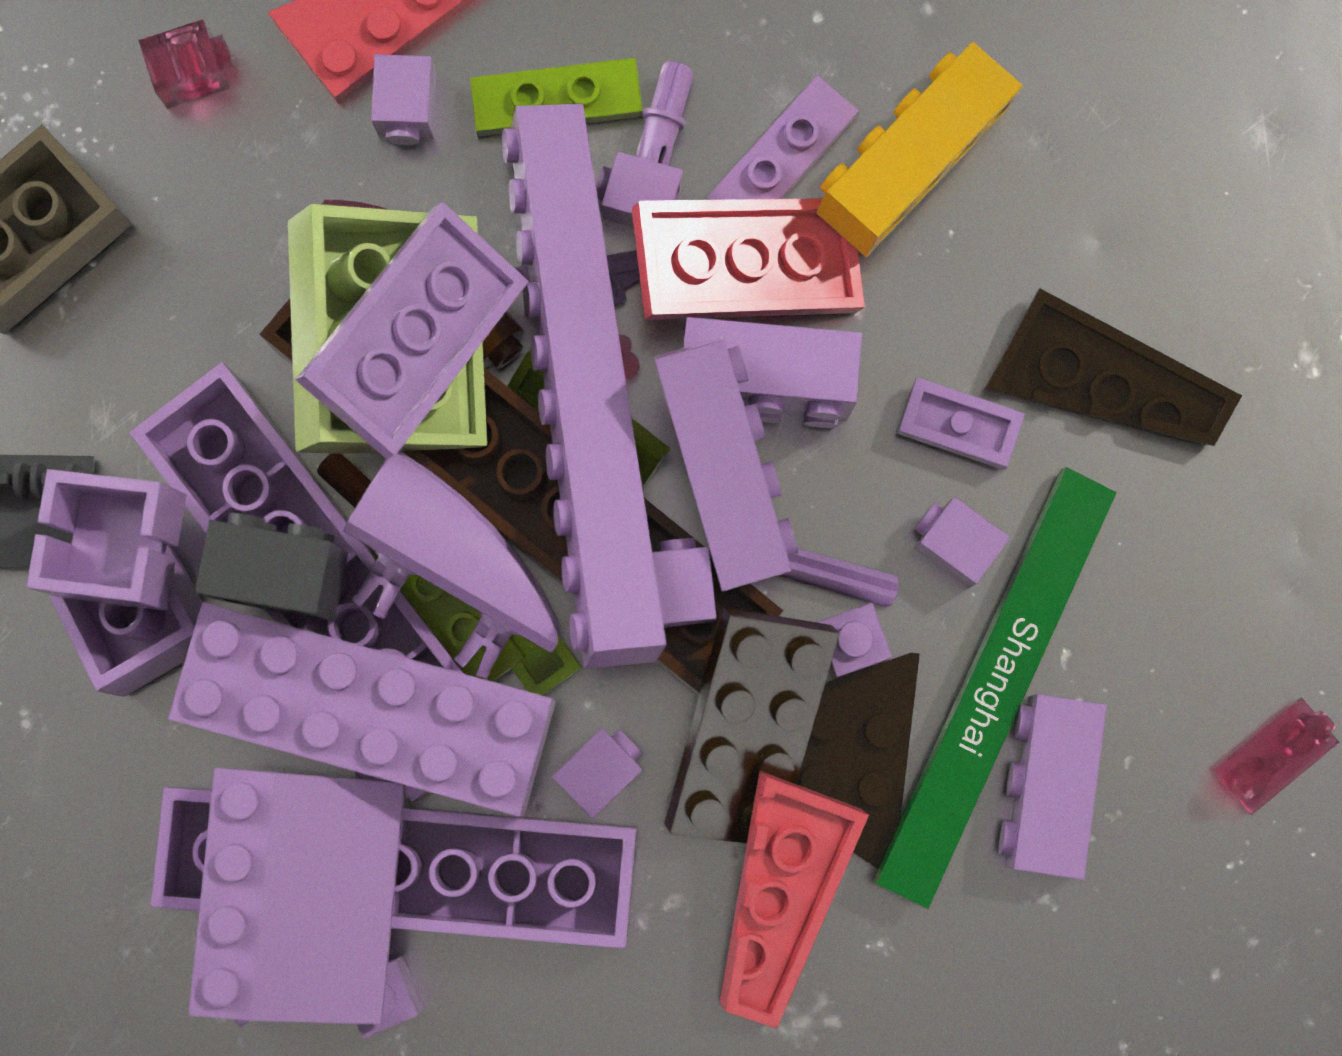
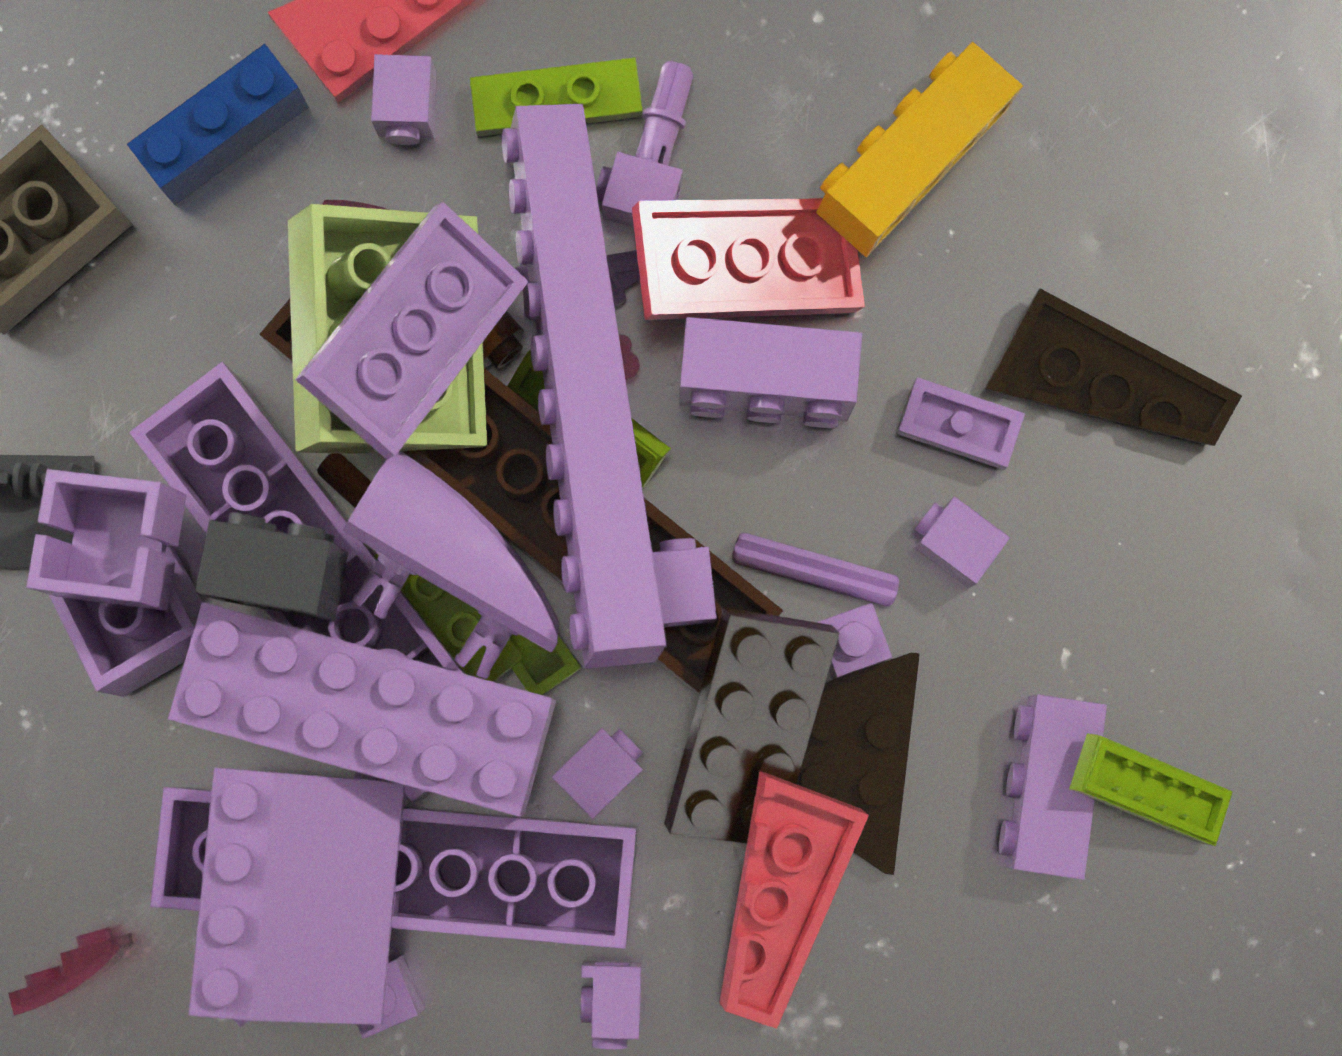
(92, 958): none -> clear pink slope
(186, 63): clear pink brick -> none
(219, 124): none -> blue brick
(612, 1002): none -> lavender brick
(723, 462): lavender brick -> none
(789, 146): lavender plate -> none
(994, 688): green tile -> none
(1150, 789): none -> lime plate
(1277, 755): clear pink hinge -> none

